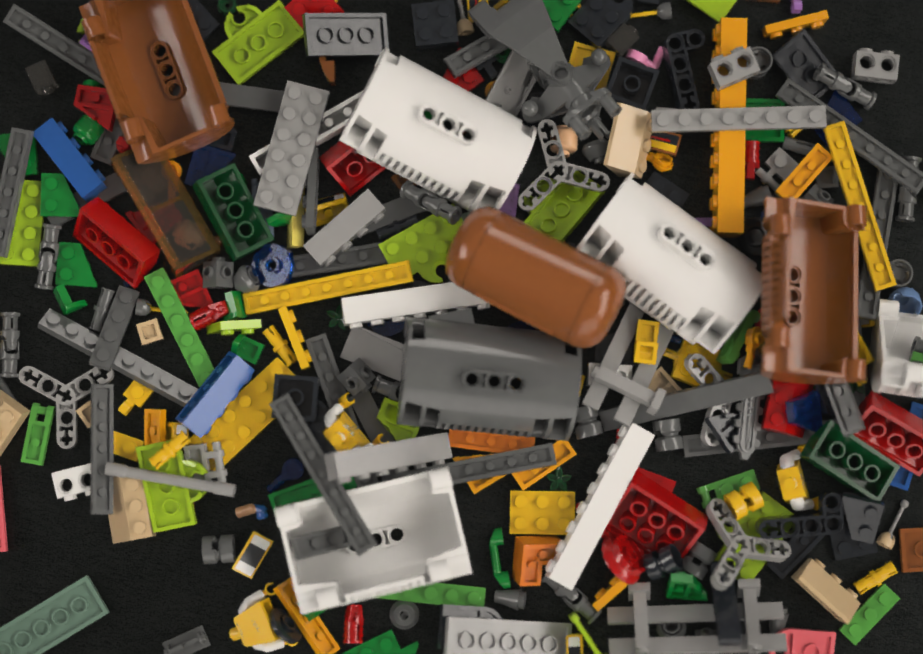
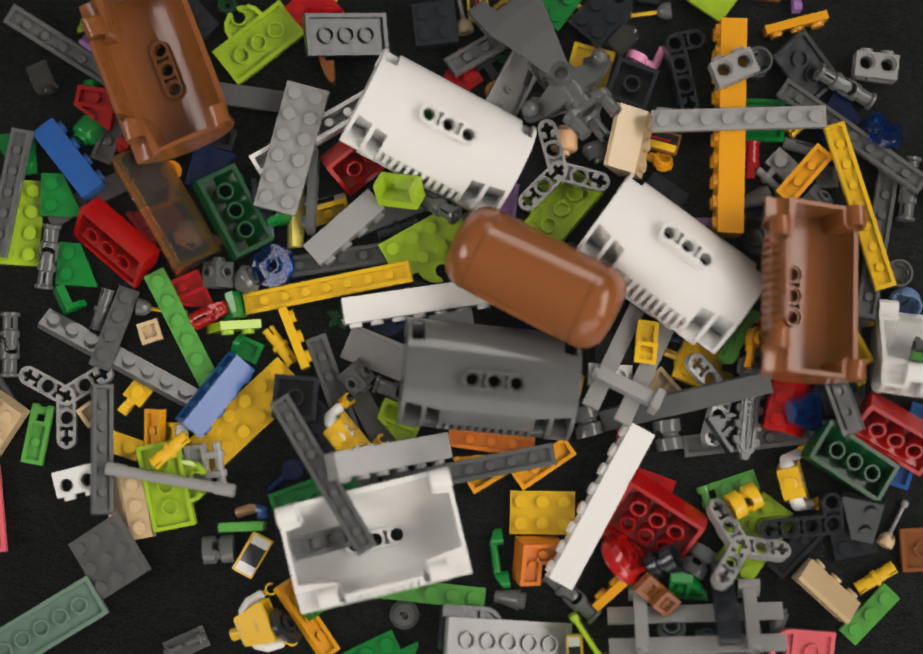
(109, 556): none -> dark grey plate
(242, 526): none -> bright green tile
(353, 624): red hinge -> none
(399, 190): none -> lime panel
(558, 479): dark green plant -> none
(656, 594): none -> dark orange slope
(883, 131): none -> clear blue plate

